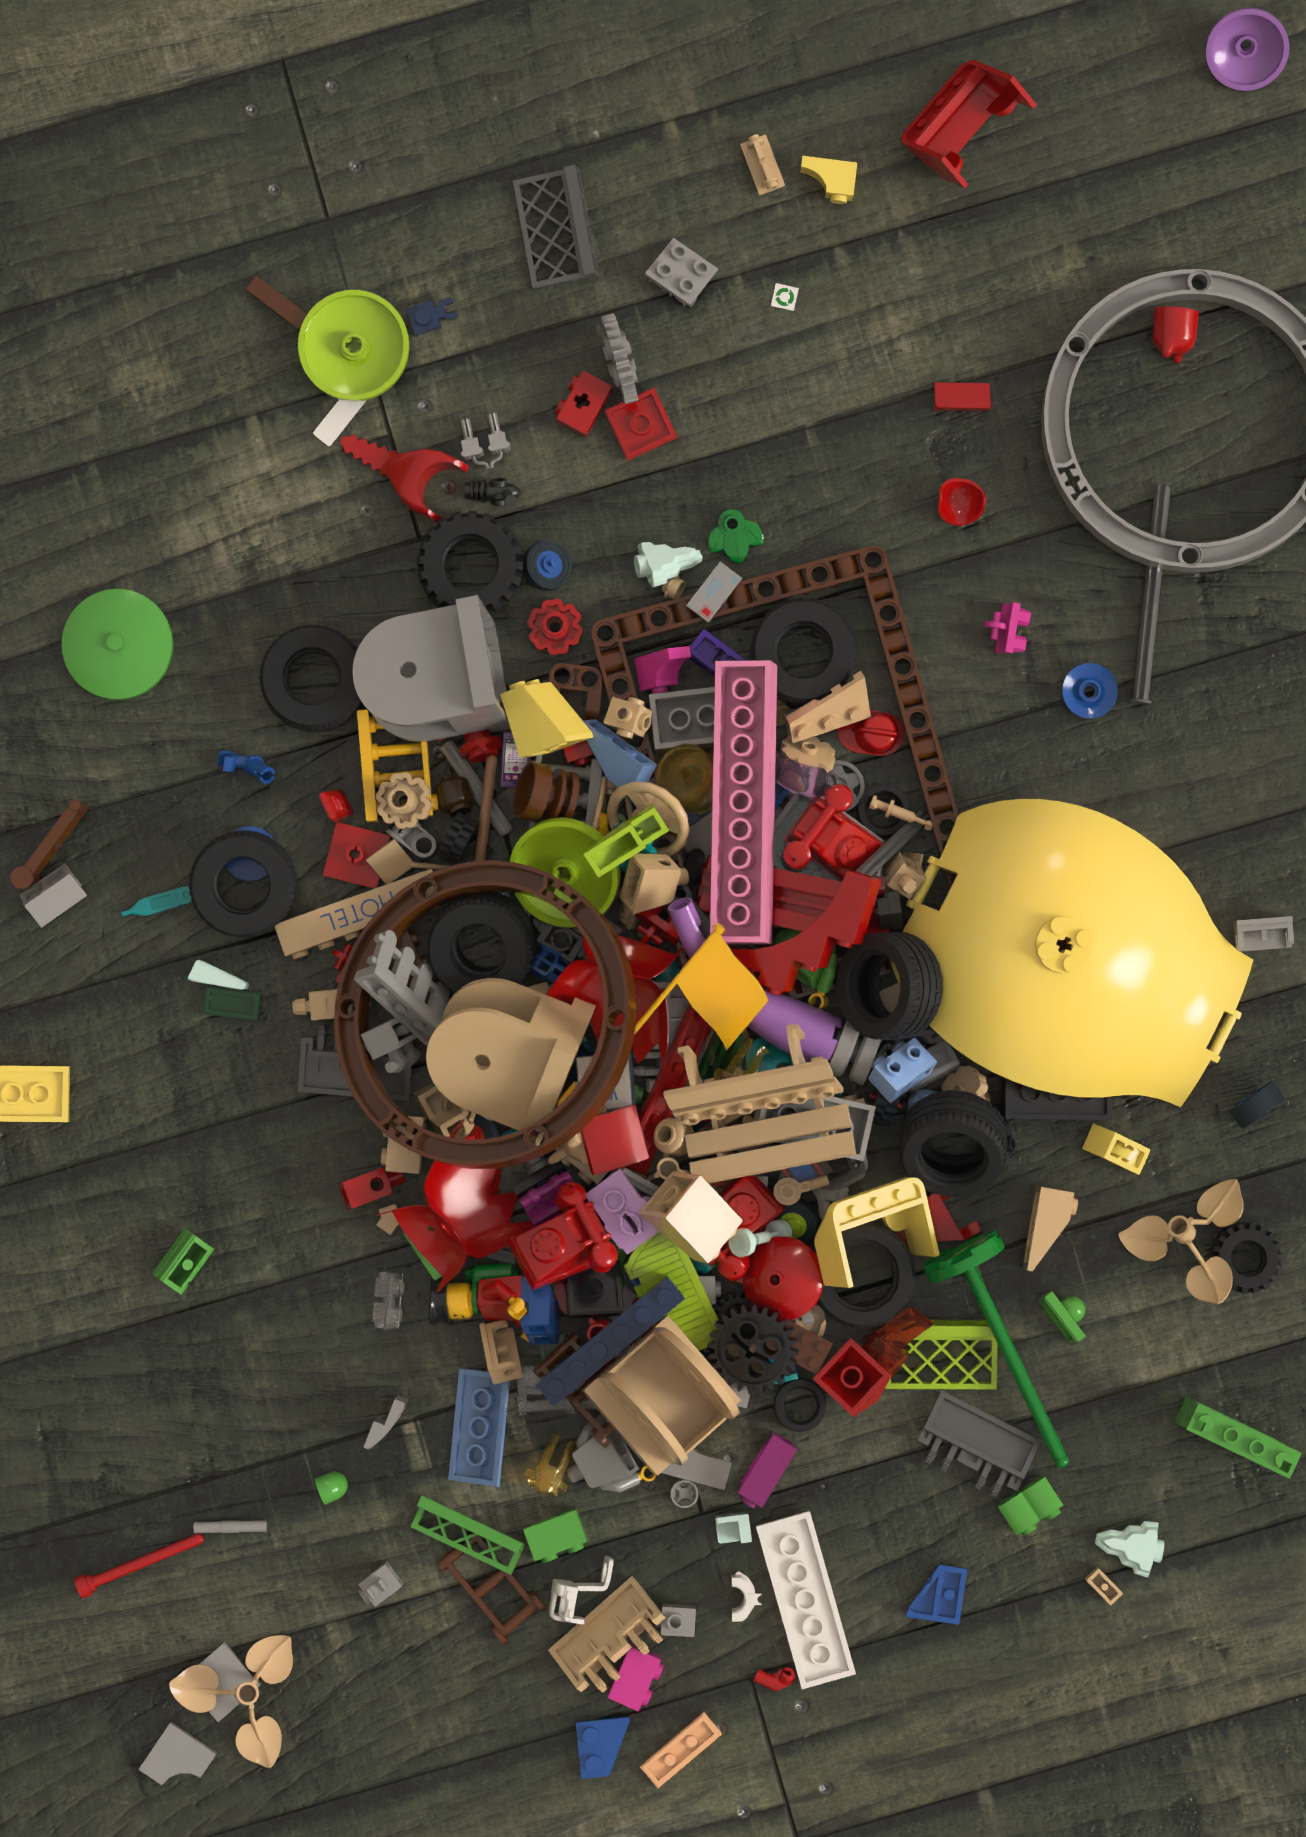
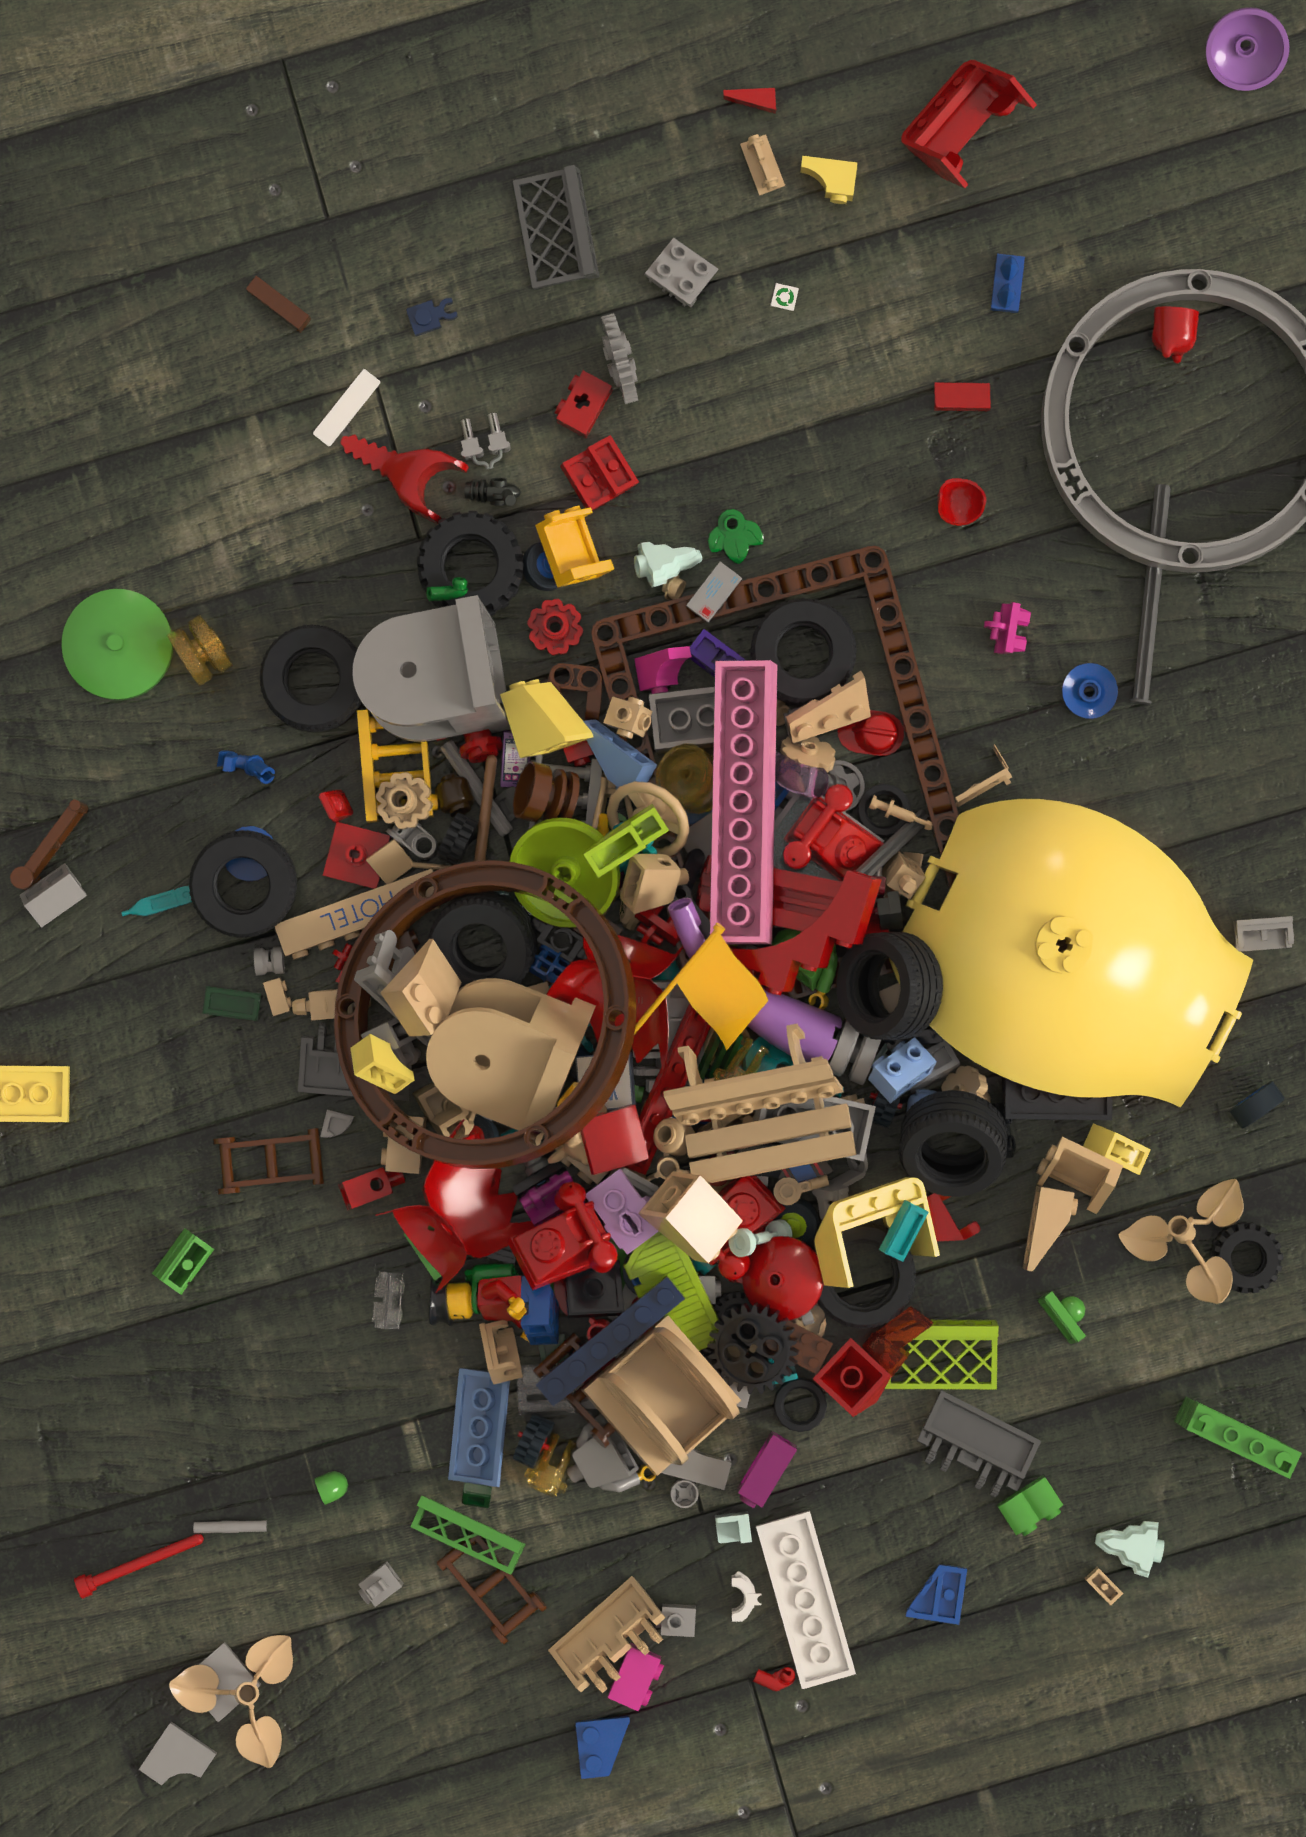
(203, 648): none -> clear yellow wheel
(209, 974): light aqua slope -> none
(226, 1144): none -> reddish brown piece
(262, 961): none -> light grey wheel
(277, 996): none -> tan piece
(335, 1123): none -> light grey tile
(353, 345): lime dish -> none
(377, 1064): none -> light yellow arch
(381, 1426): light grey slope -> none
(388, 1221): tan piece -> none
(423, 991): none -> tan slope
(444, 593): none -> green arm
(476, 1495): none -> dark green tile
(533, 1440): none -> black wheel
(555, 1535): bright green brick -> none
(568, 1592): white piece -> none
(571, 547): none -> yellow panel
(599, 473): none -> red slope
(640, 424): red plate -> none
(680, 1749): light nougat tile -> none
(757, 98): none -> red piece
(903, 1230): none -> teal tile
(964, 1260): green piece -> none
(987, 784): none -> tan piece
(1007, 283): none -> blue tile
(1080, 1170): none -> tan panel

